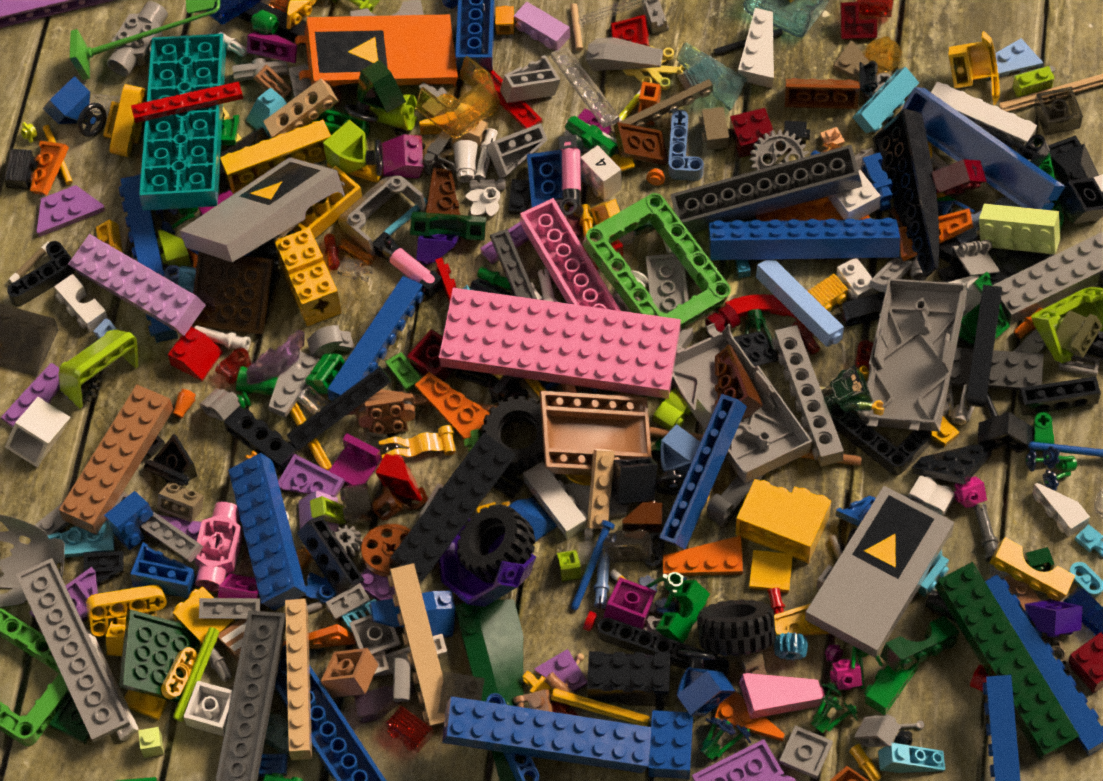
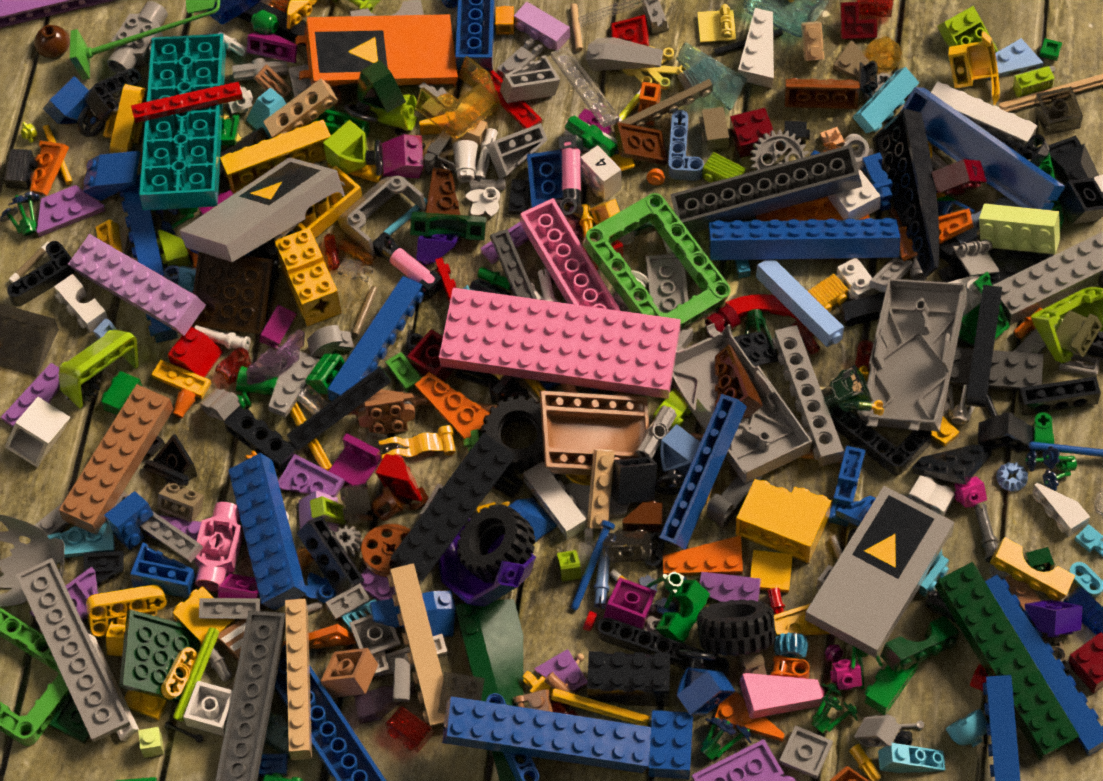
(26, 225): none -> plant
(51, 41): none -> reddish brown piece
(102, 94): none -> black beam
(110, 174): none -> blue slope
(119, 391): none -> green brick
(181, 378): none -> yellow plate
(198, 738): none -> black hinge
(242, 105): none -> white brick
(277, 327): none -> magenta hinge
(364, 311): none -> dark tan bar
(415, 336): none -> black bush
(521, 57): none -> light grey hinge
(661, 425): none -> light grey piece
(717, 25): none -> light yellow hinge
(720, 168): none -> lime brick
(730, 587): none -> medium lavender wing
(789, 667): none -> orange piece
(812, 40): none -> tan brick
(847, 482): none -> blue slope
(861, 150): none -> white plant
(963, 28): none -> lime slope
(969, 729): none -> medium azure cylinder
(1012, 484): none -> light blue gear
(1050, 49): none -> green plate

